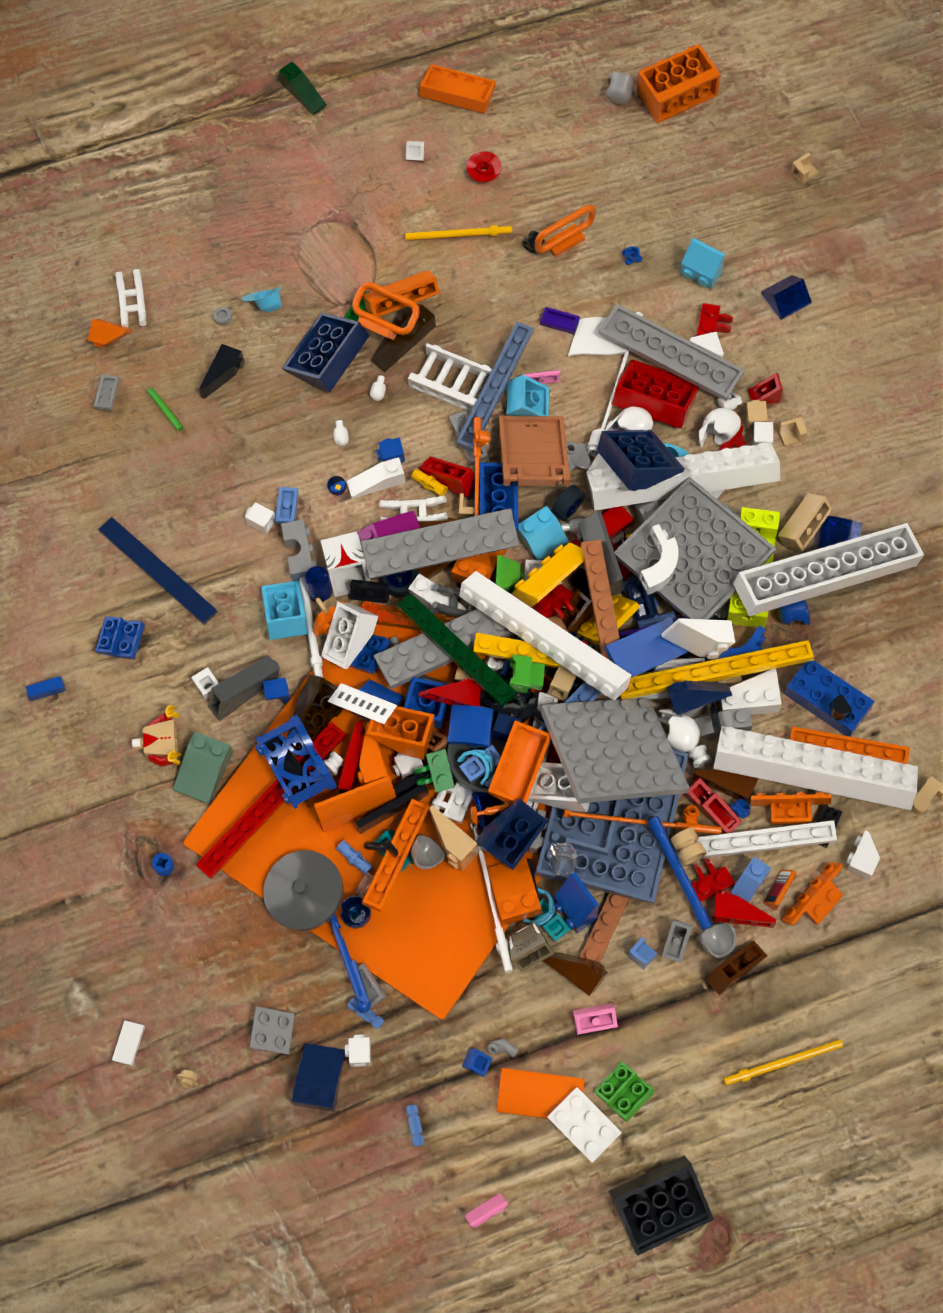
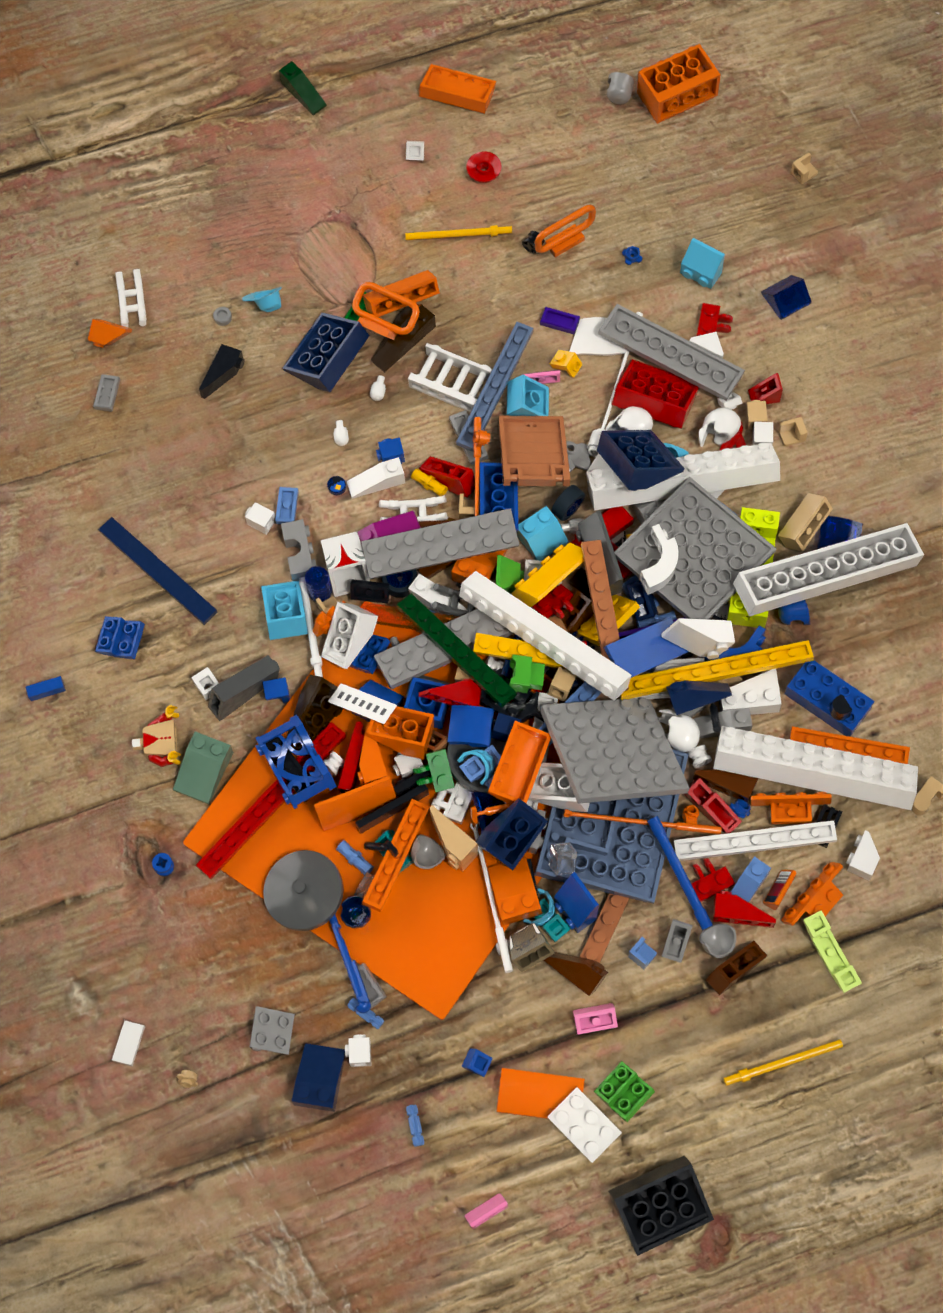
(164, 408): bright green bar -> none
(501, 1046): light grey arm -> none
(566, 361): none -> yellow bracket
(689, 847): tan wheel -> none
(830, 952): none -> yellowish green slope

